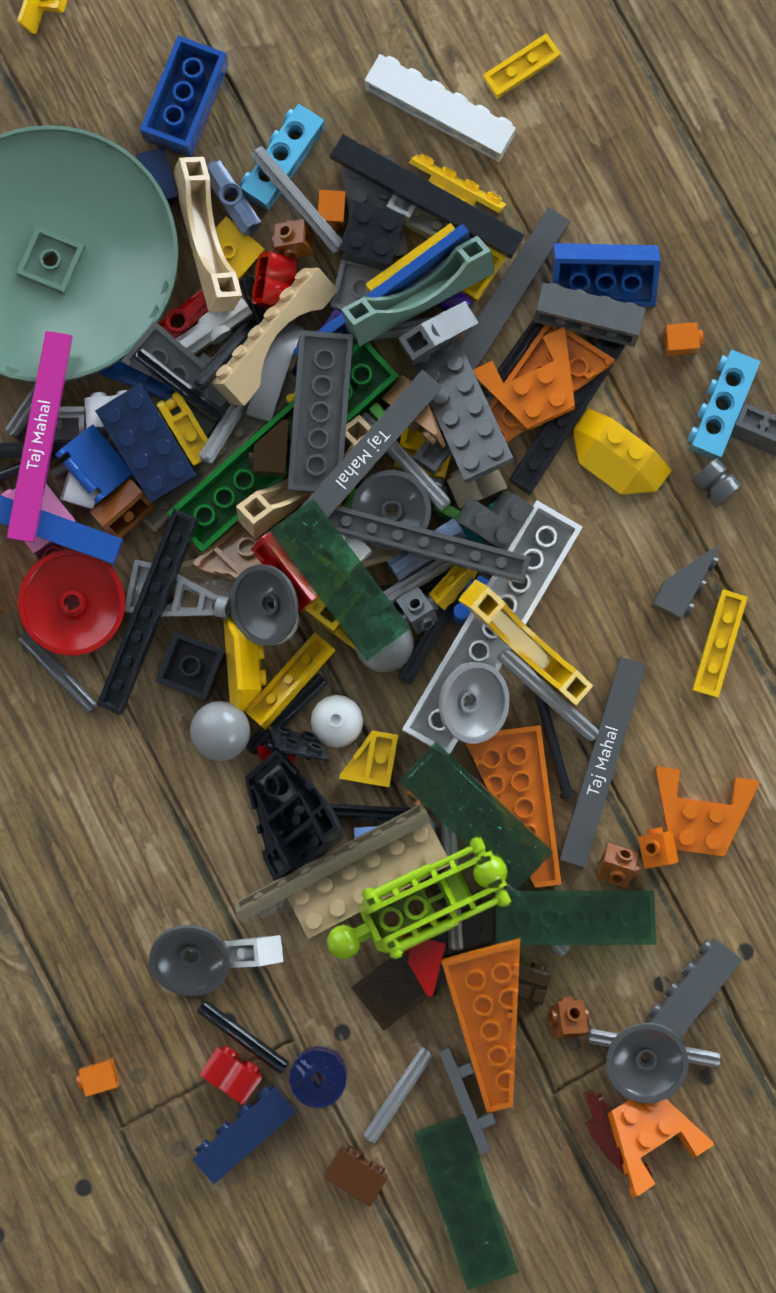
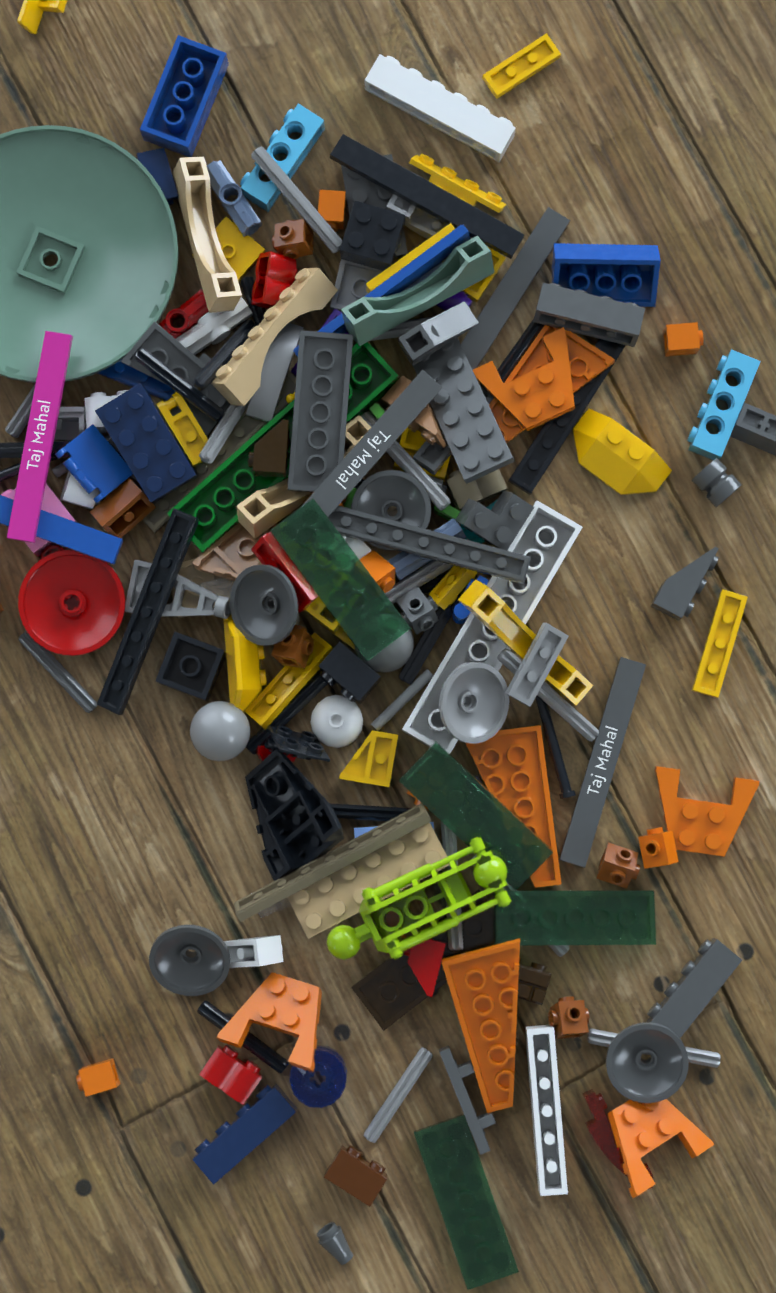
(284, 1007): none -> orange wing
(295, 648): none -> dark orange brick
(334, 1241): none -> dark grey cone
(349, 673): none -> black brick
(380, 570): none -> orange brick
(403, 699): none -> light grey bar
(536, 664): none -> light grey plate
(546, 1110): none -> white brick

